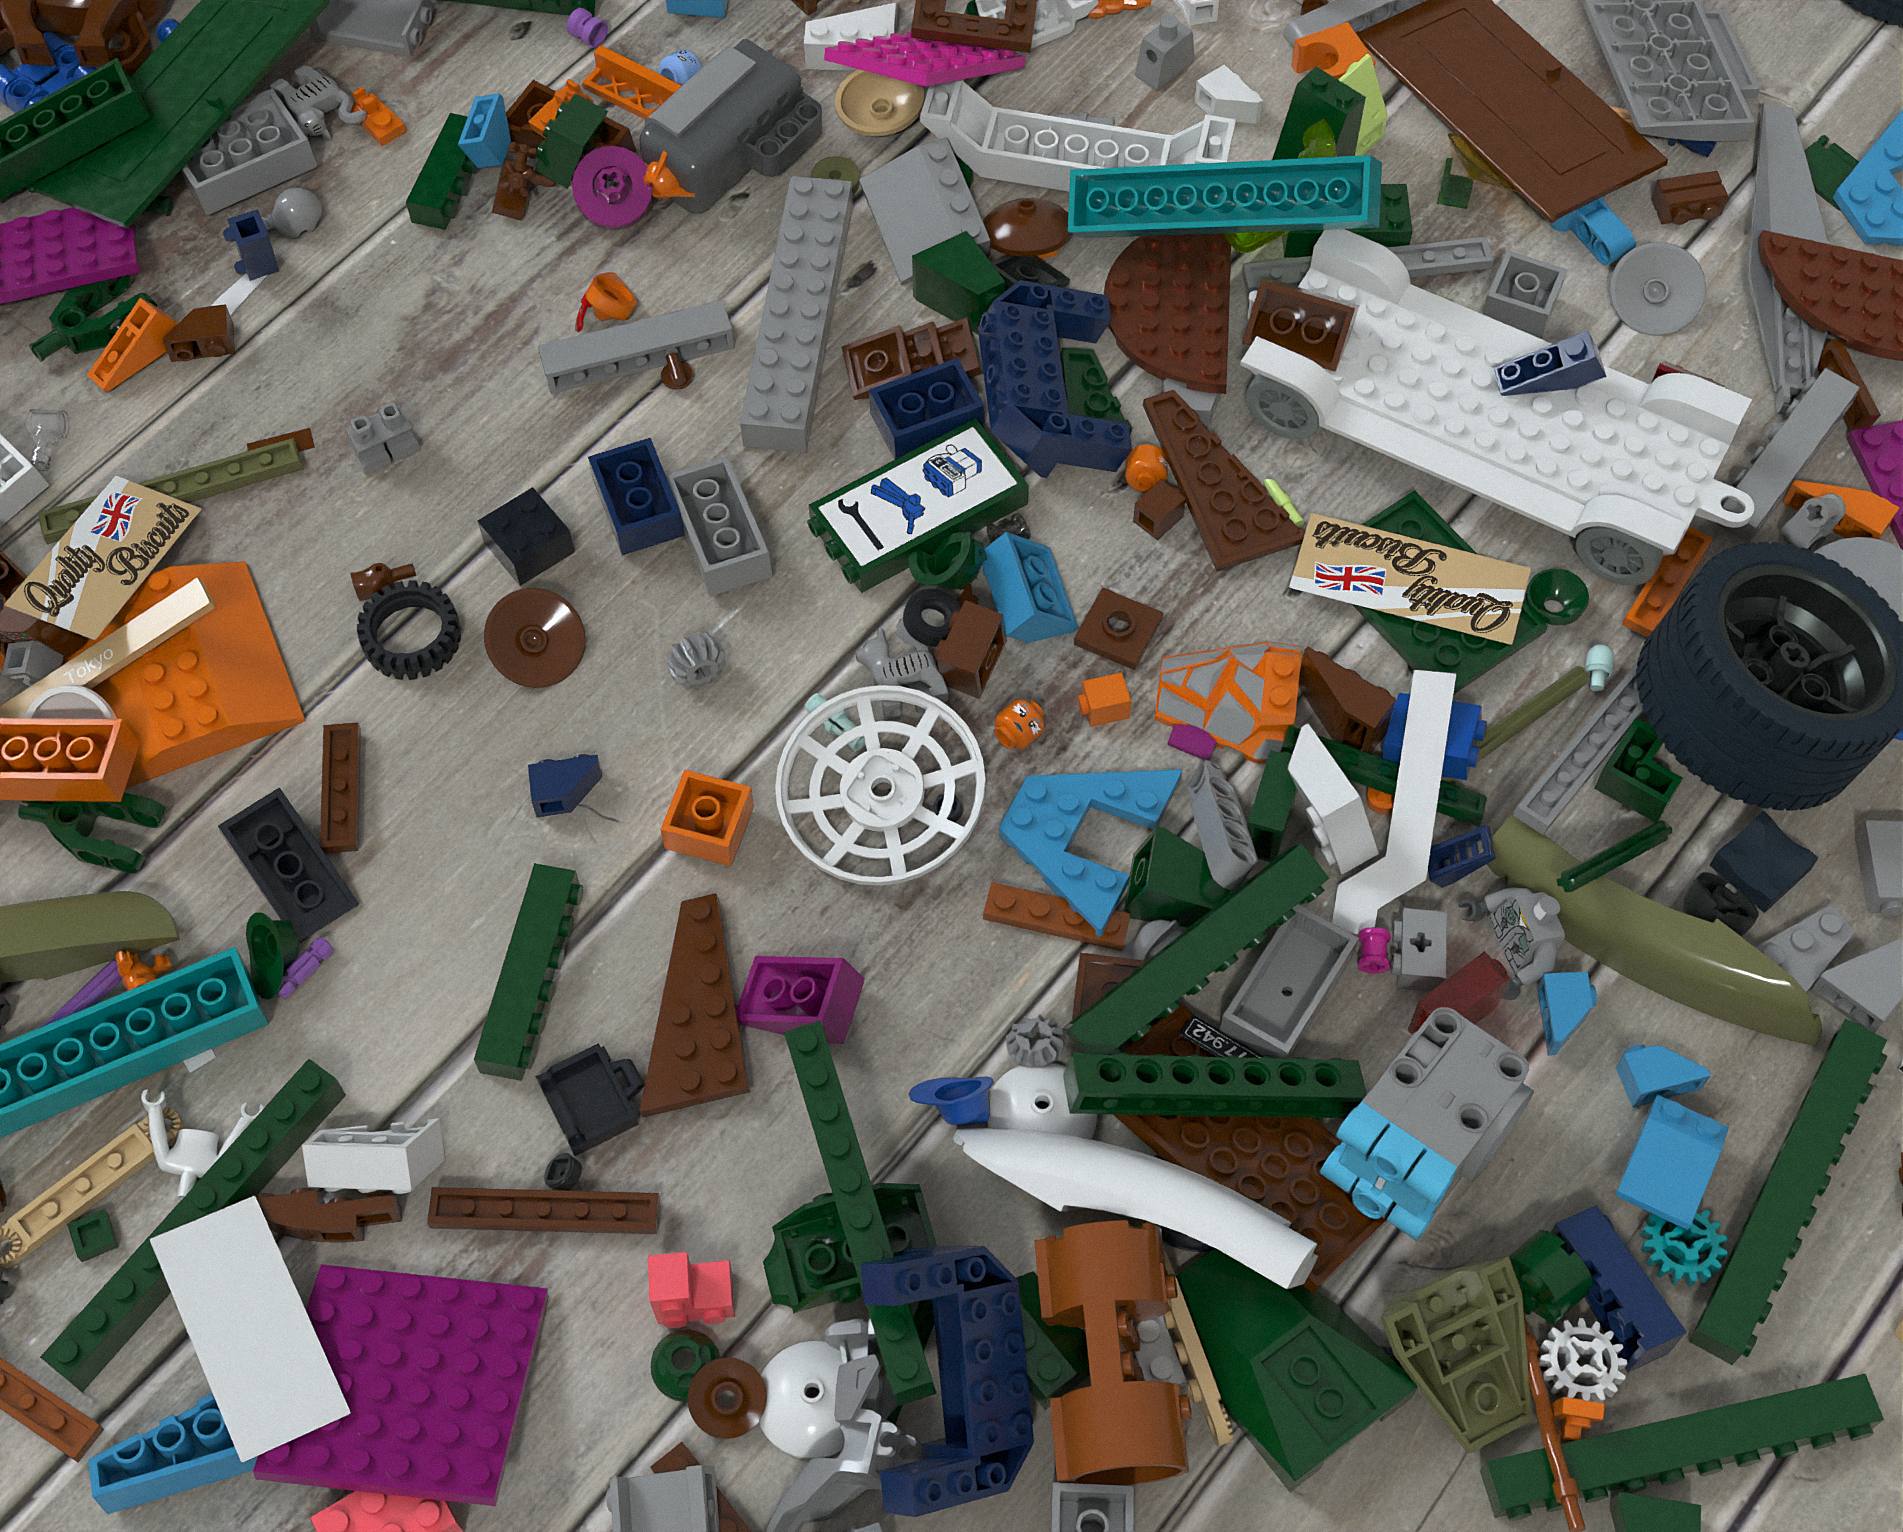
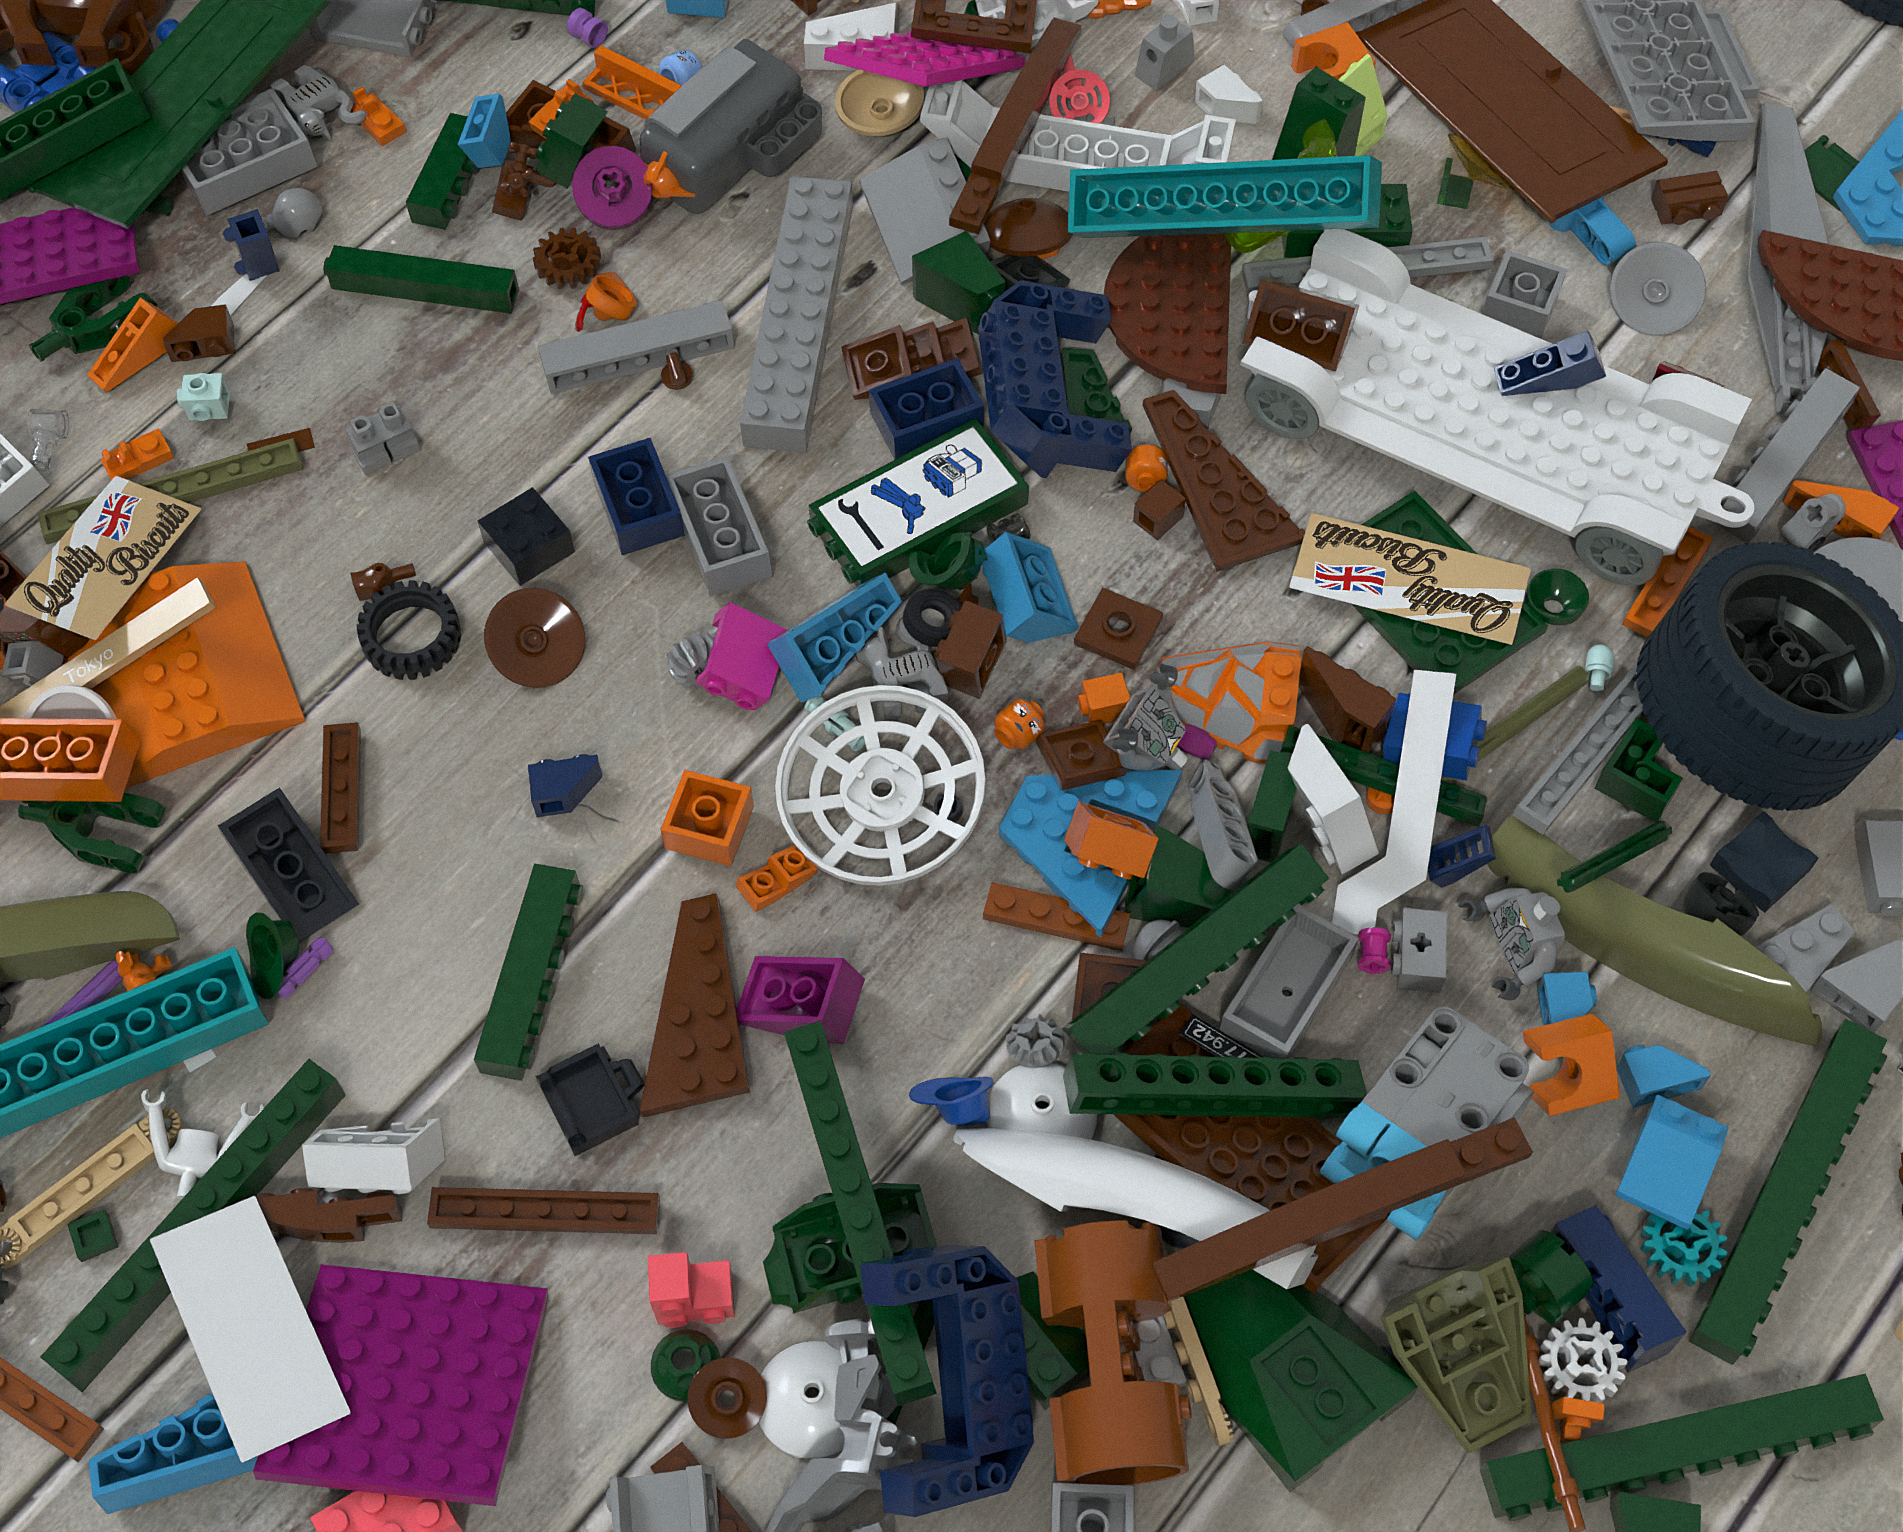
(137, 455): none -> orange plate
(204, 396): none -> light aqua brick
(422, 279): none -> dark green brick
(563, 1172): pearl dark grey tile -> none
(567, 258): none -> reddish brown gear
(740, 659): none -> dark pink panel
(776, 879): none -> orange slope
(827, 640): none -> dark azure wedge
(838, 168): olive piece -> none
(1013, 125): none -> reddish brown slope
(1071, 87): none -> coral dish
(1079, 755): none -> reddish brown plate
(1110, 840): none -> orange brick
(1150, 727): none -> light grey torso
(1282, 499): yellowish green piece -> none
(1340, 1208): none -> reddish brown slope
(1470, 991): clear red brick -> none
(1587, 1067): none -> orange piece

